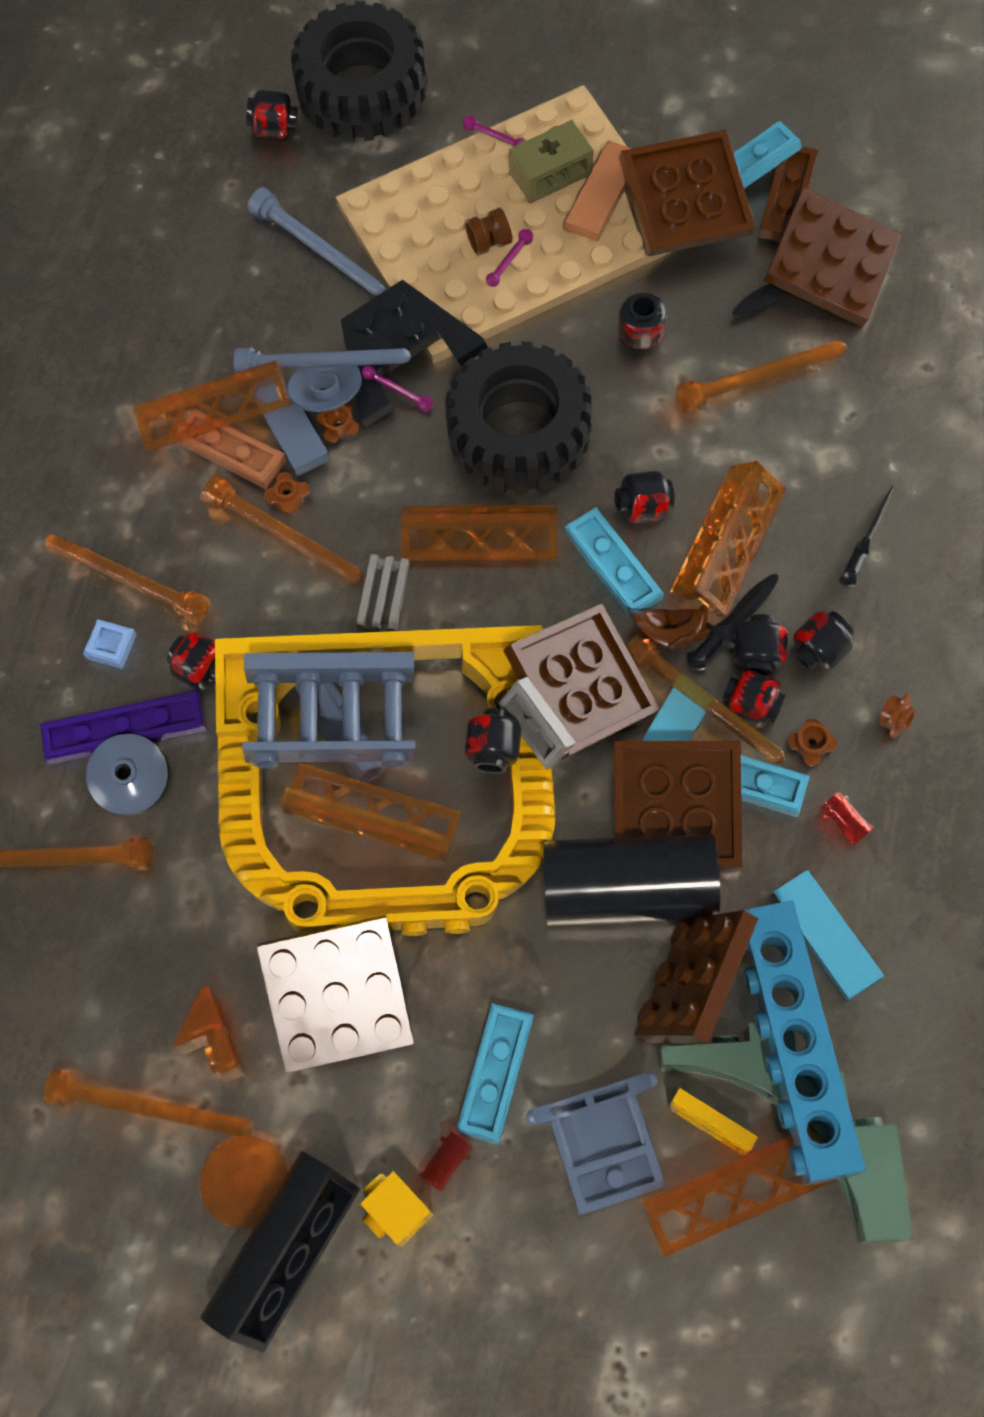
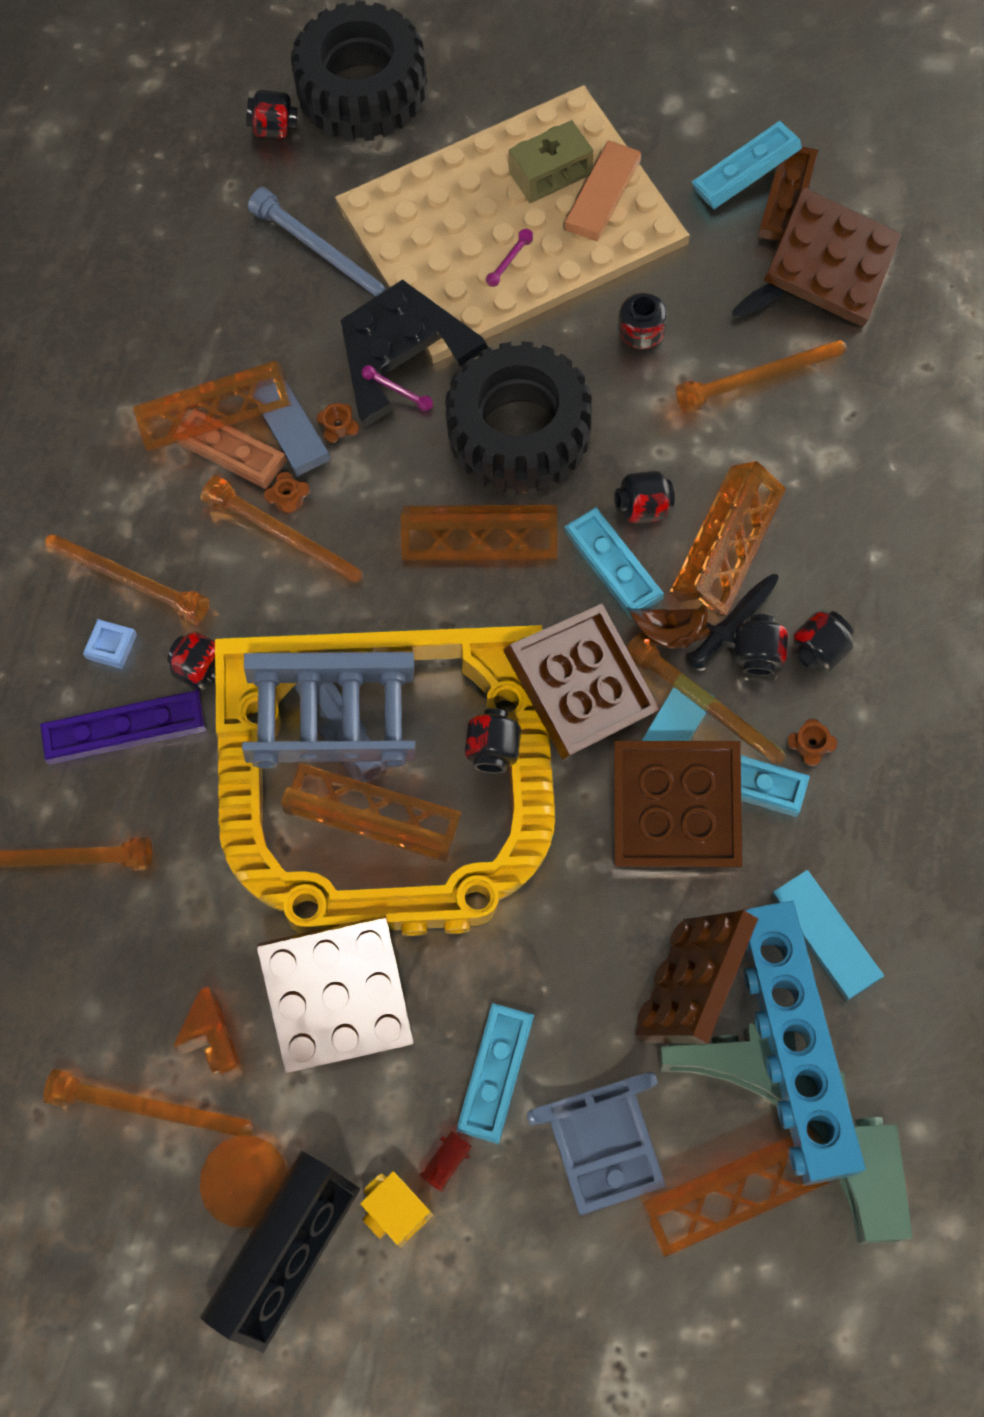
(145, 782): sand blue dish -> none
(249, 358): sand blue piece -> none
(323, 387): sand blue dish -> none
(387, 564): light grey tile -> none
(470, 124): magenta hinge -> none
(488, 231): reddish brown wheel -> none
(538, 723): light grey tile -> none
(631, 879): black brick -> none
(687, 192): reddish brown plate -> none
(712, 1122): yellow tile -> none
(754, 698): black head -> none
(846, 817): clear red pin -> none
(863, 548): black sword -> none
(897, 714): dark orange plate -> none

